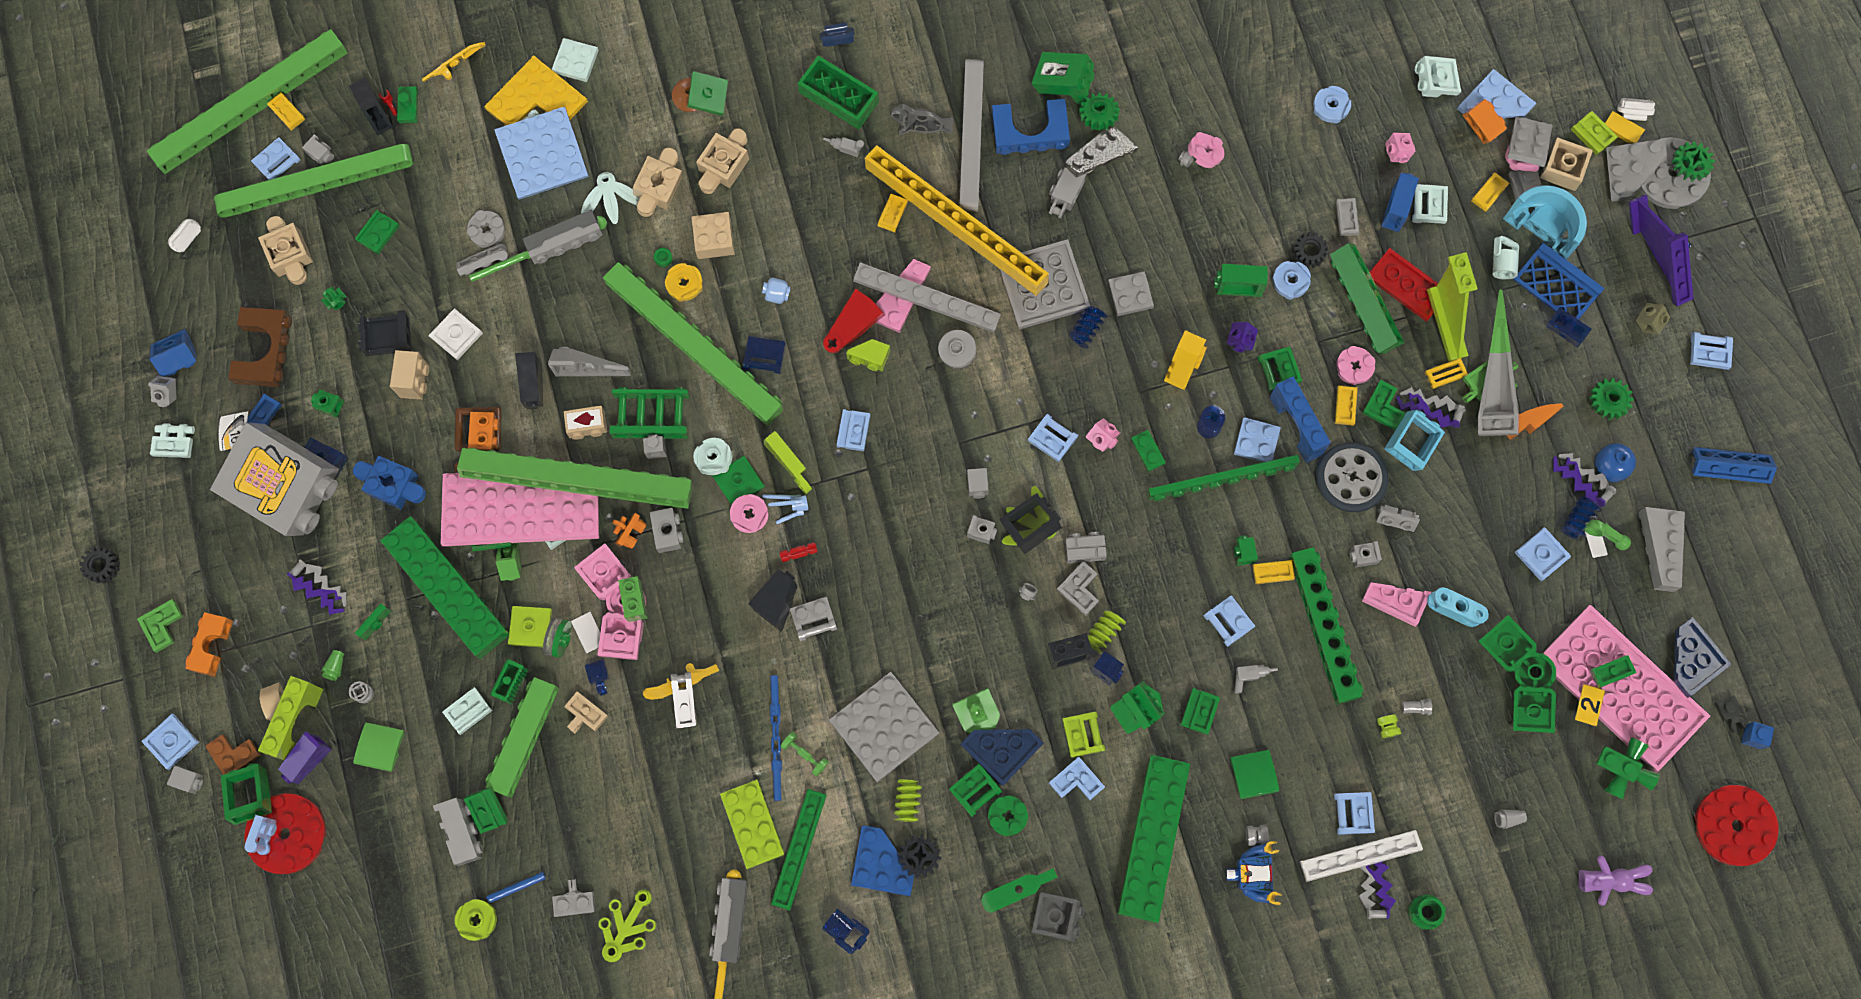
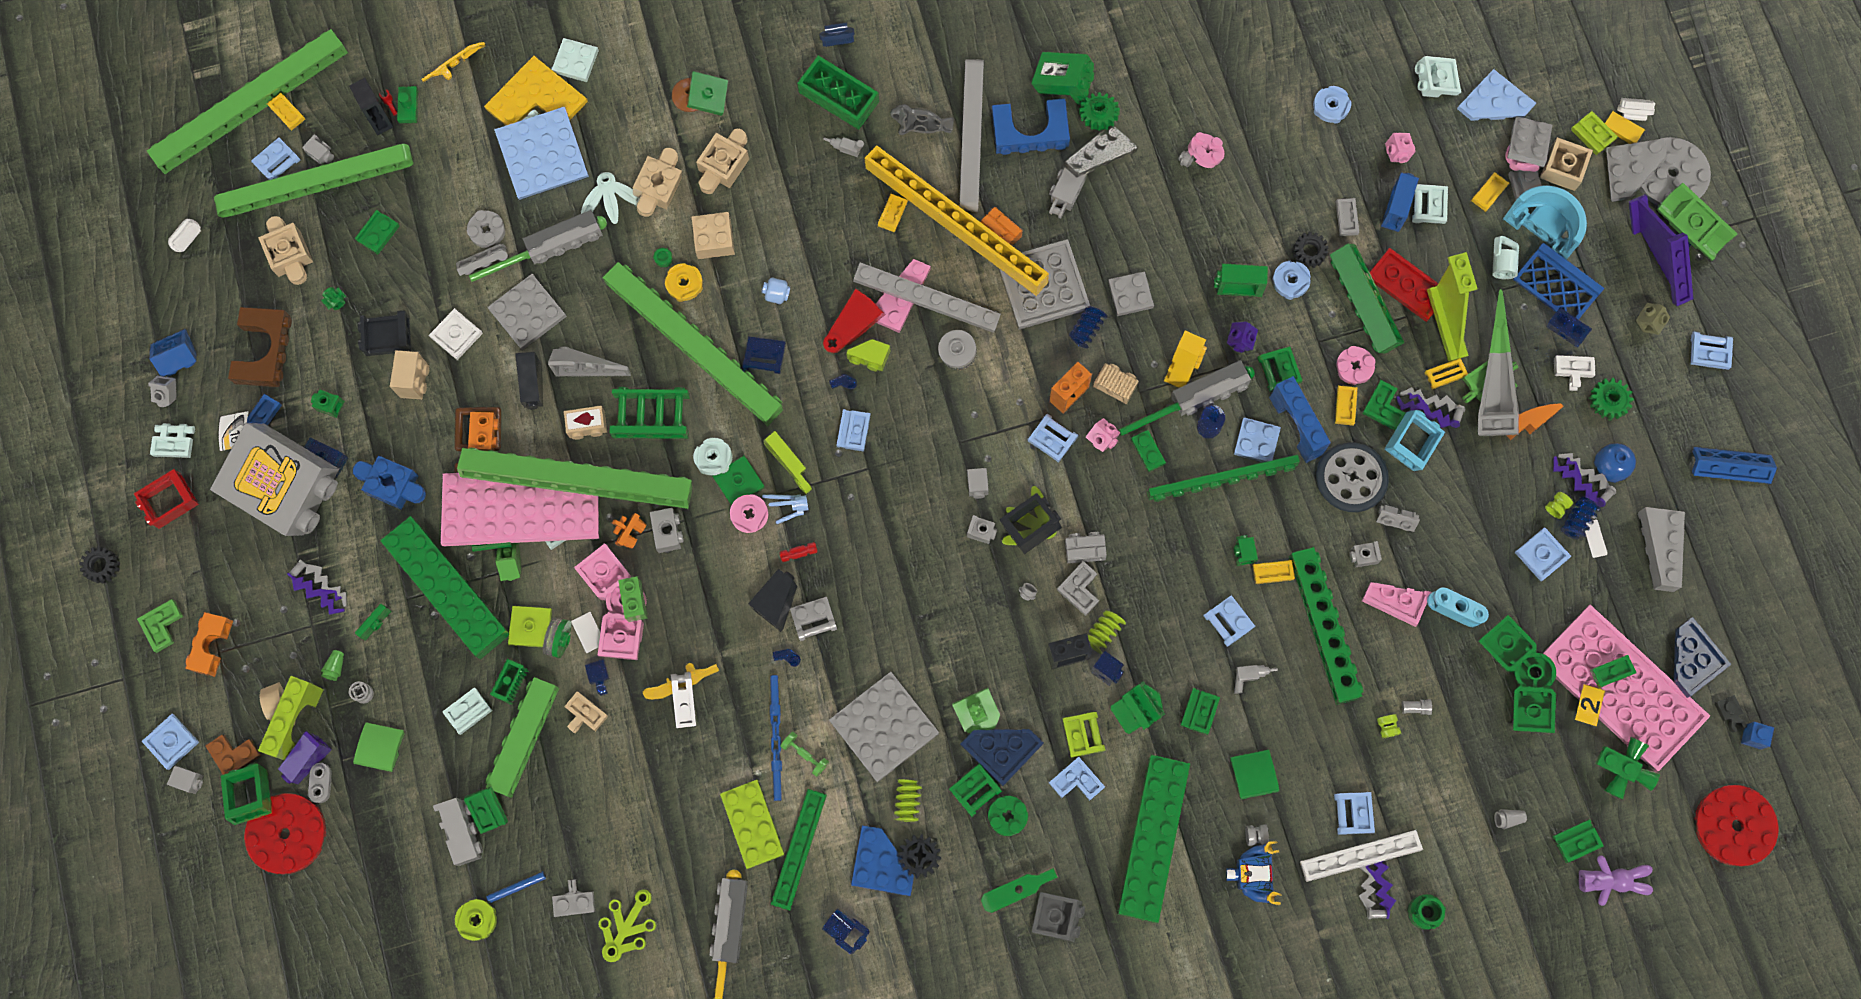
(157, 486): none -> red window
(264, 829): light blue plate -> none
(320, 782): none -> light grey plate
(527, 311): none -> light grey plate
(654, 446): light grey brick -> none
(787, 655): none -> clear blue arm
(843, 380): none -> clear blue arm
(1002, 226): none -> orange brick
(1074, 382): none -> orange window
(1116, 383): none -> tan brick
(1201, 393): none -> piece
(1485, 121): orange brick -> none
(1559, 505): none -> lime wheel
(1574, 368): none -> white plate
(1578, 841): none -> green plate
(1599, 529): bright green piece -> none
(1691, 167): green gear -> none
(1697, 220): none -> bright green piece

